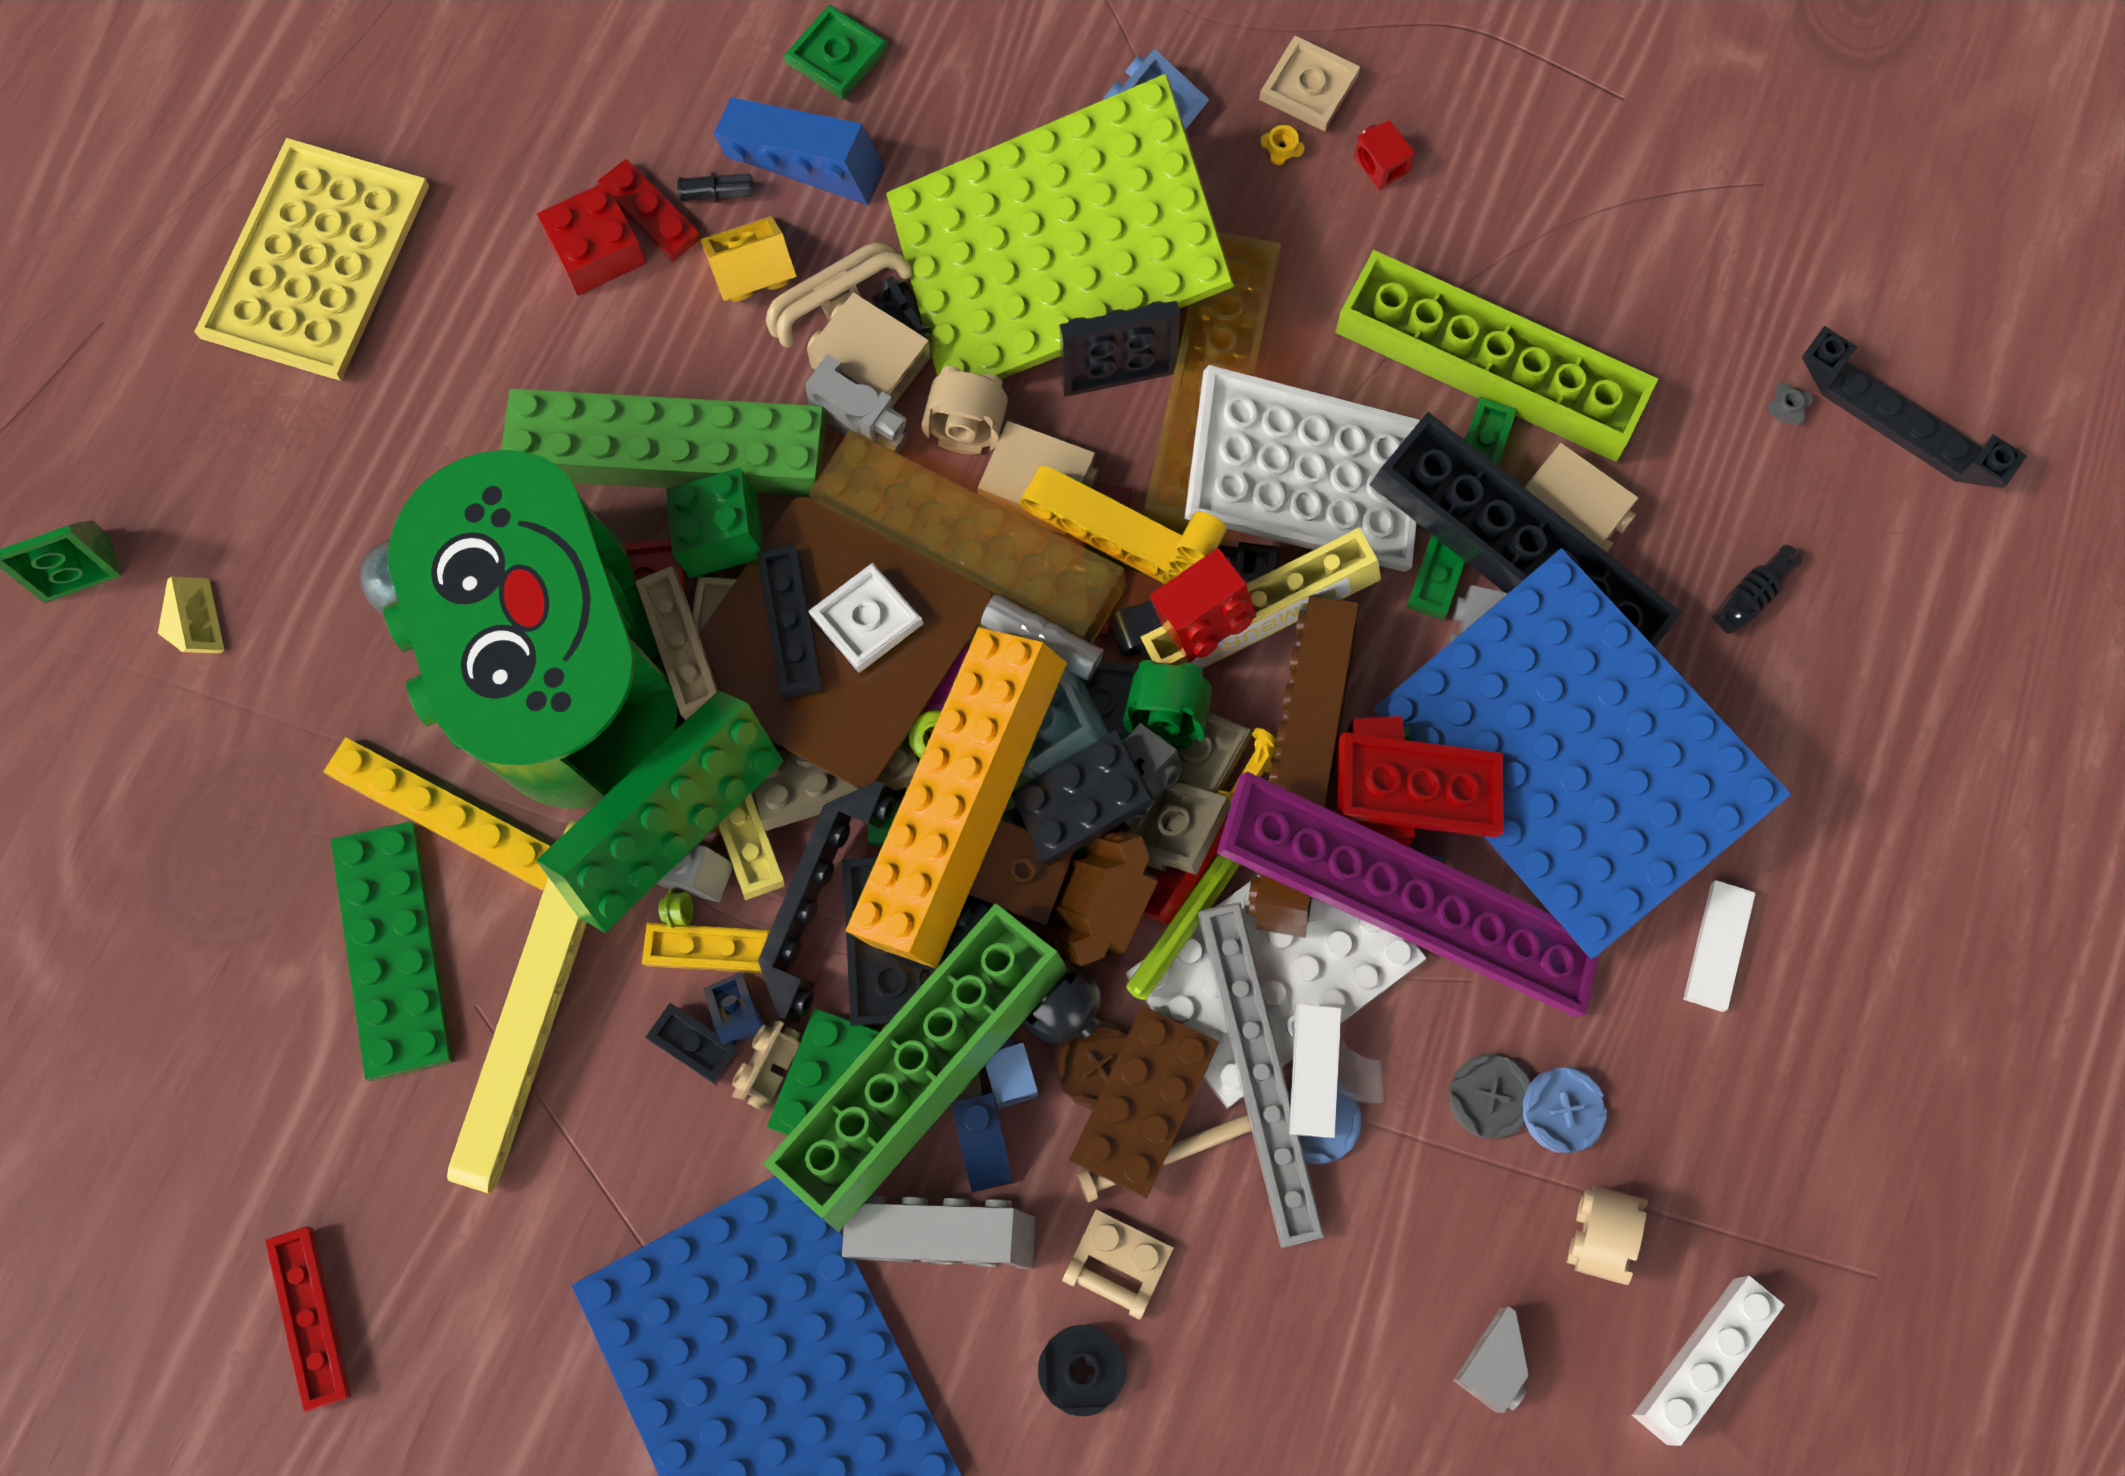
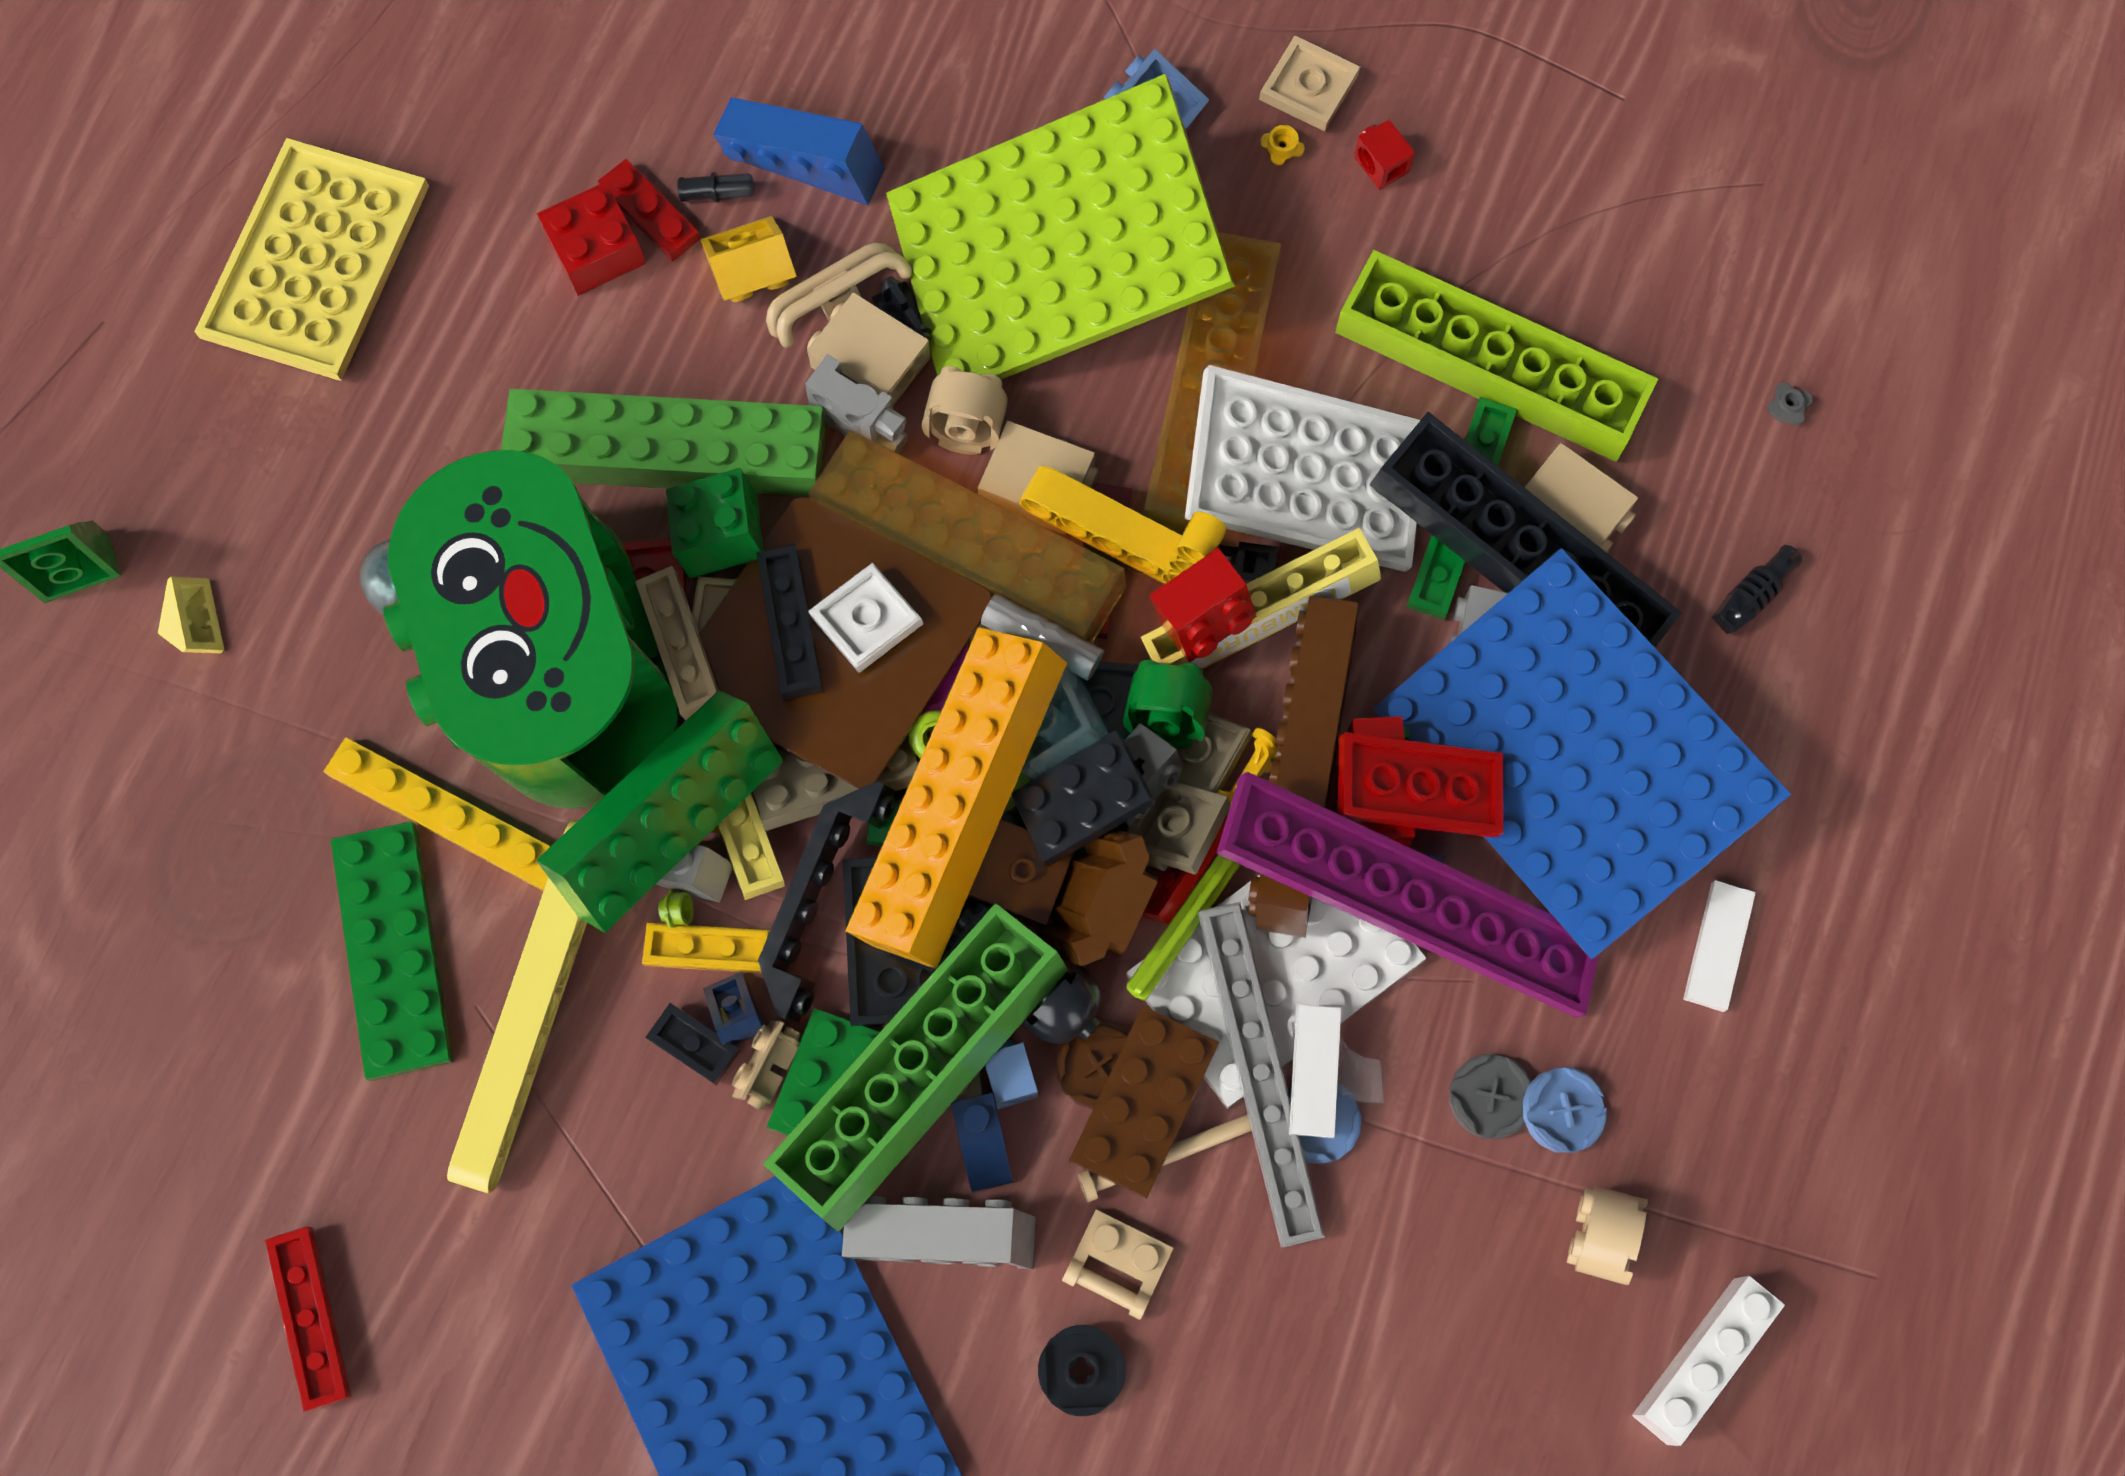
(836, 52): green plate -> none
(1119, 347): black plate -> none
(1131, 624): black piece -> none
(1497, 1364): light grey slope -> none
(1904, 421): black slope -> none

